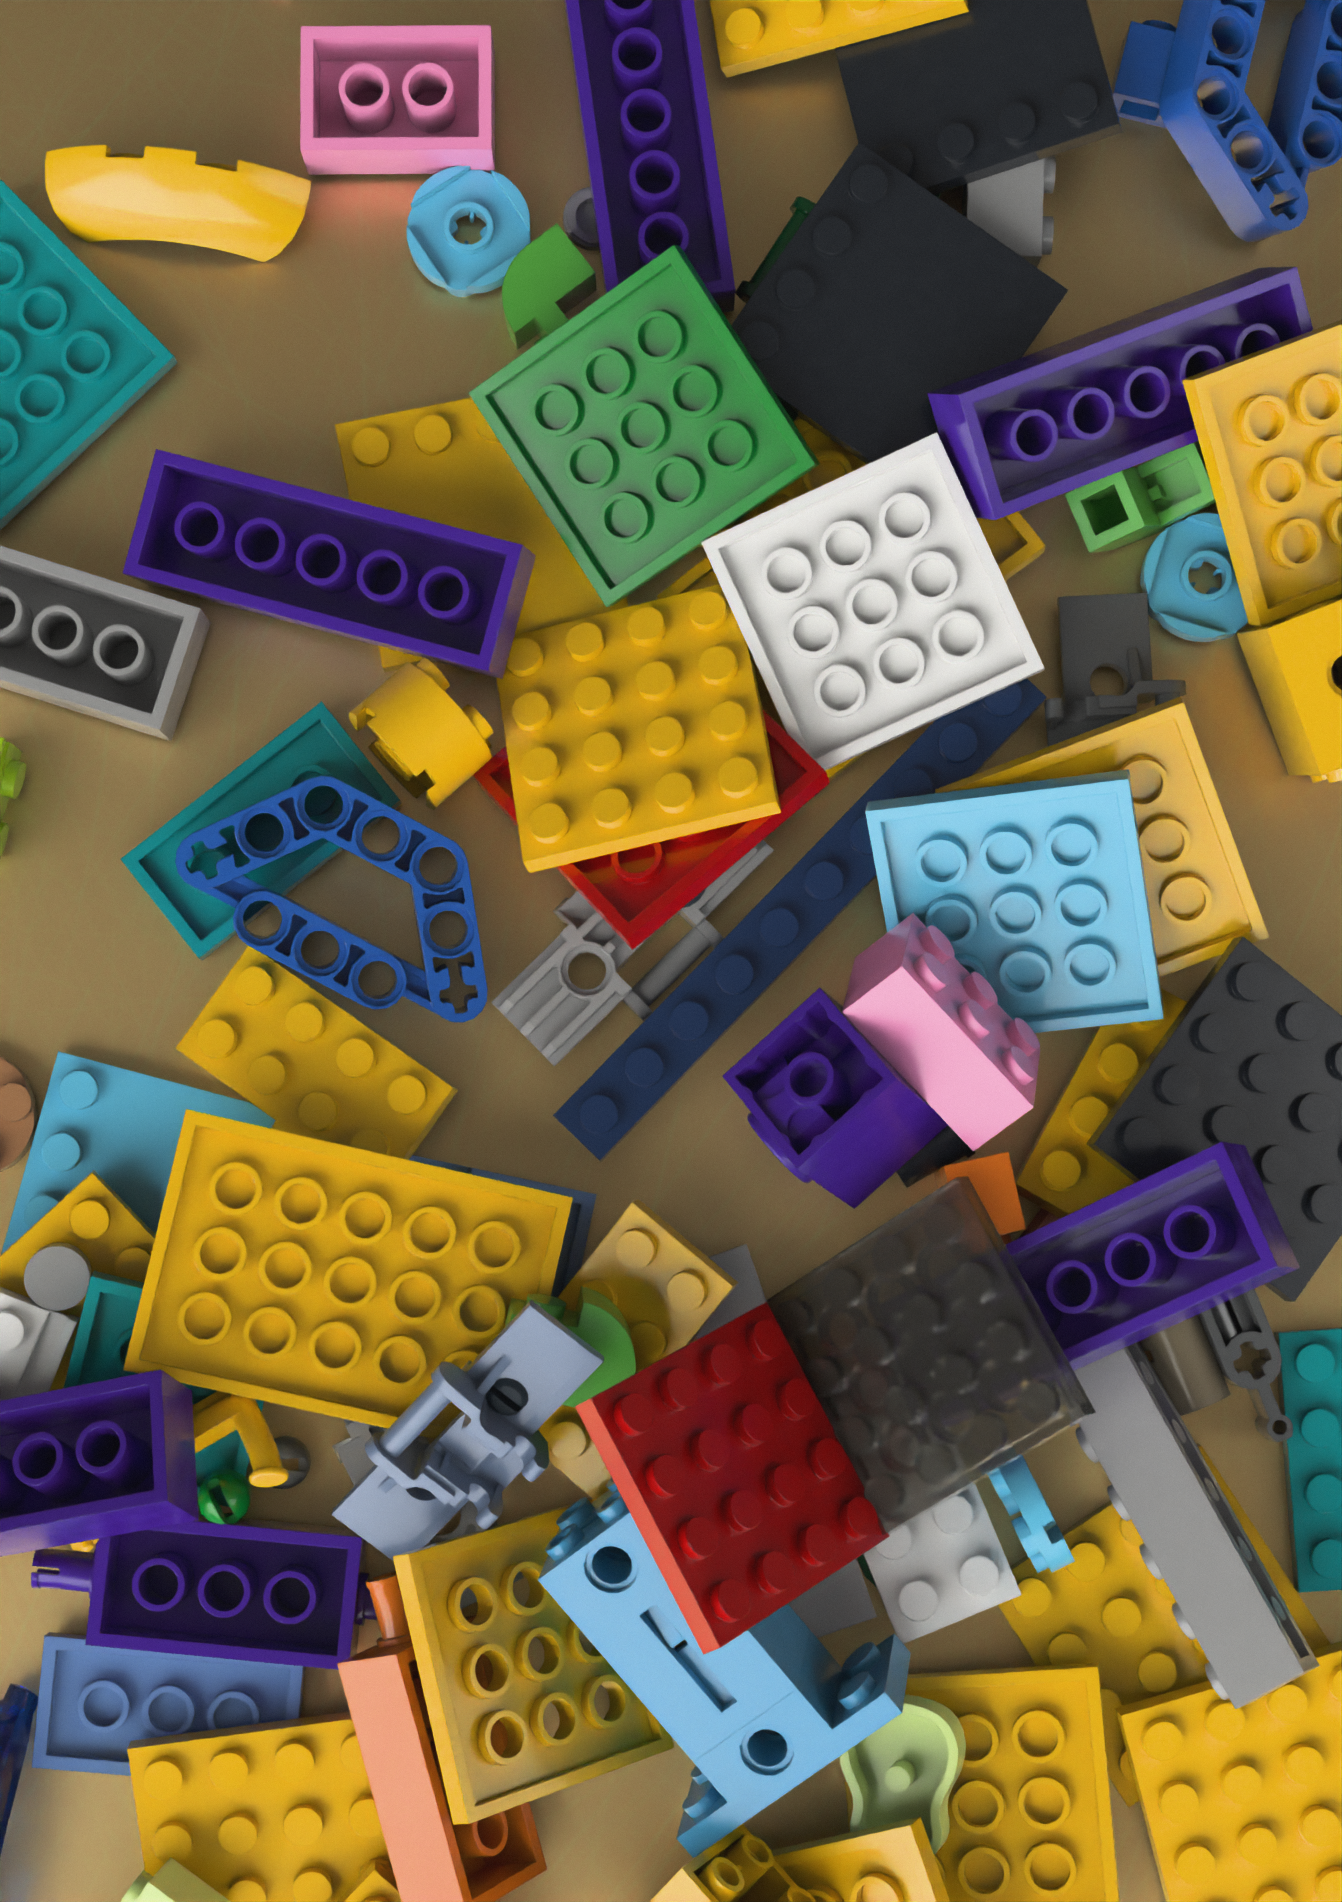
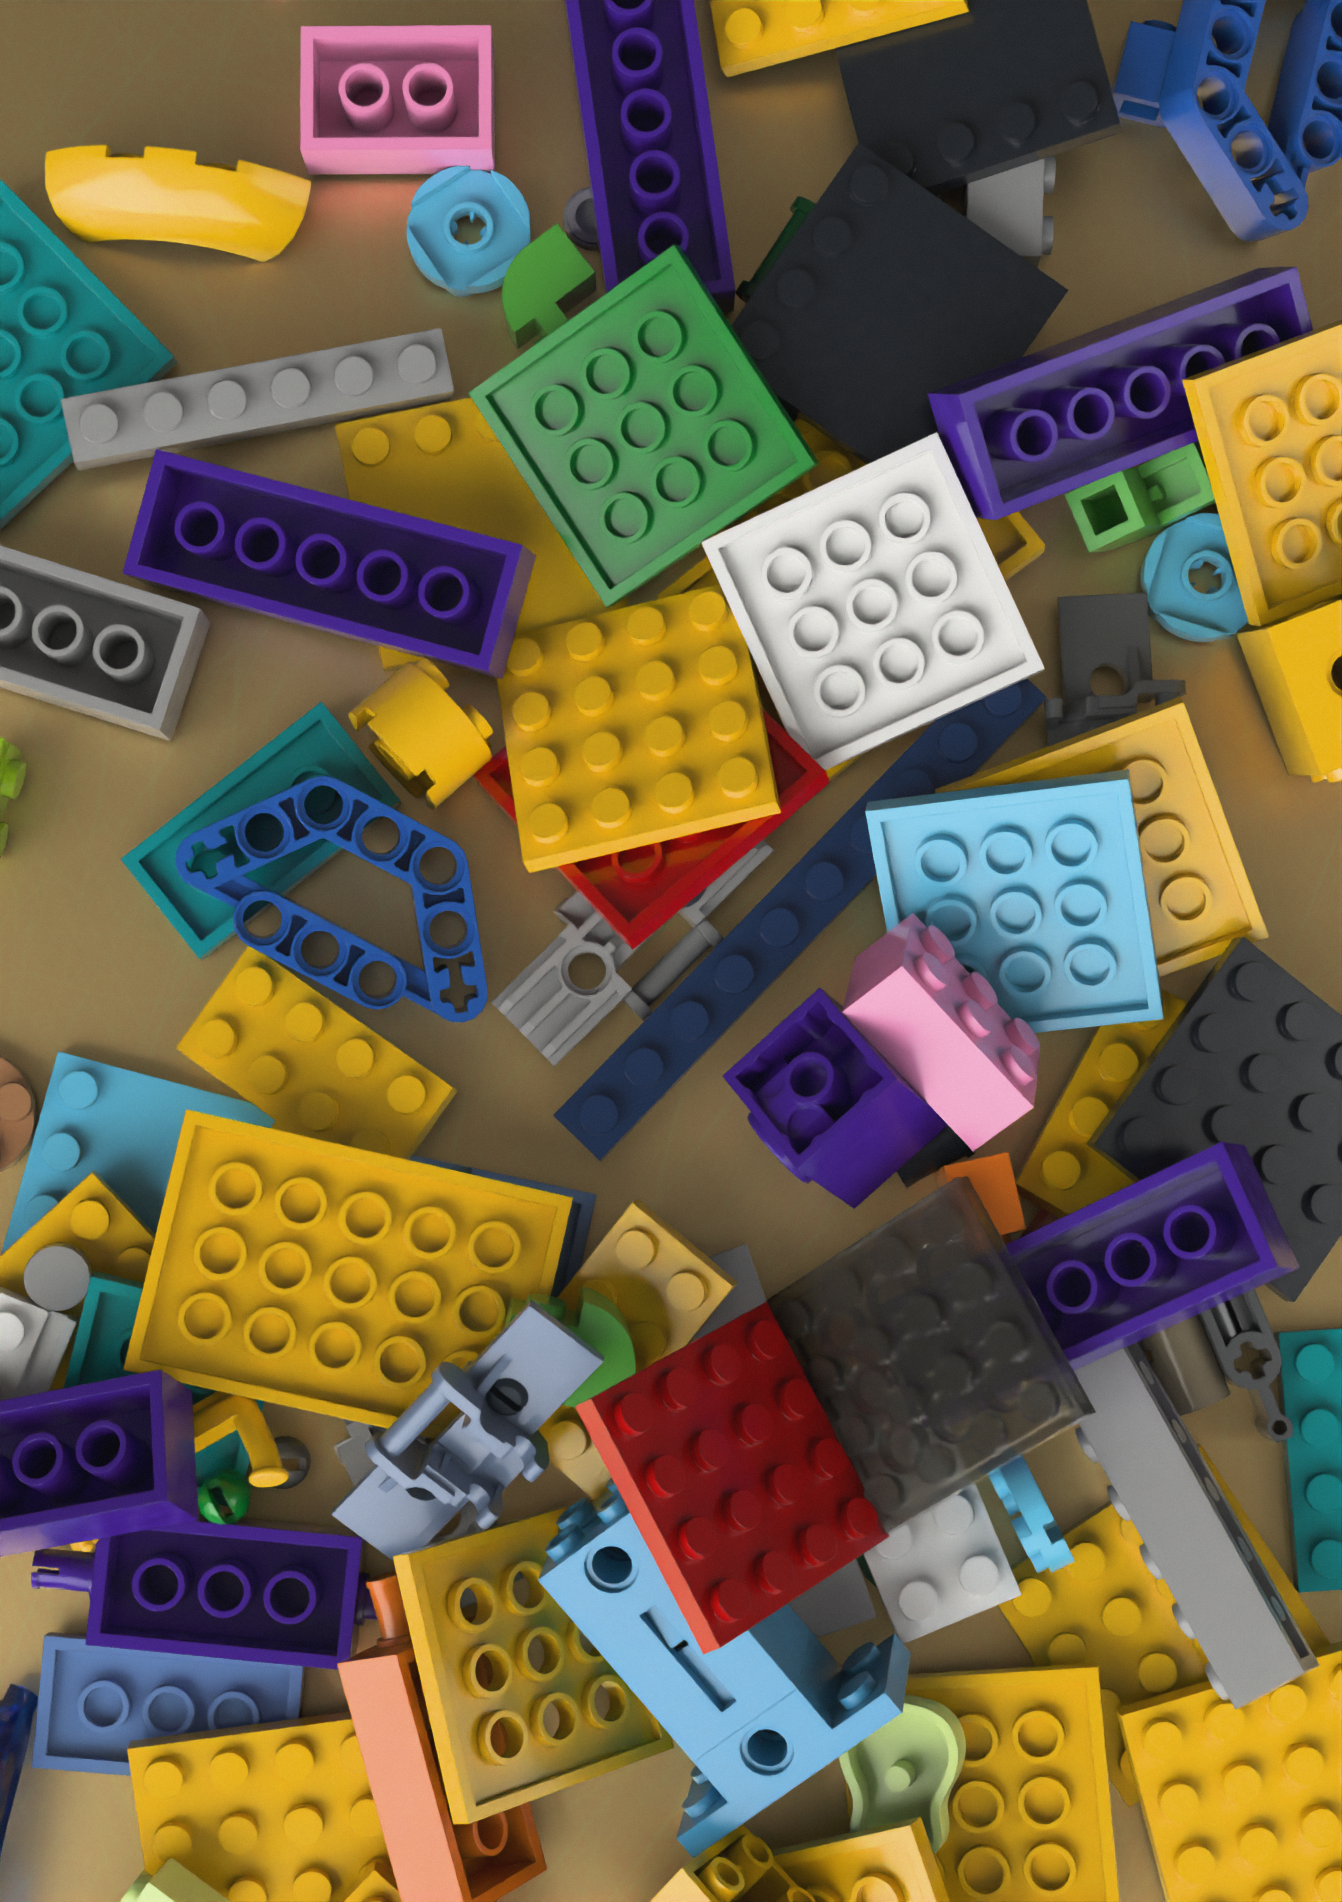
(258, 399): none -> light grey brick

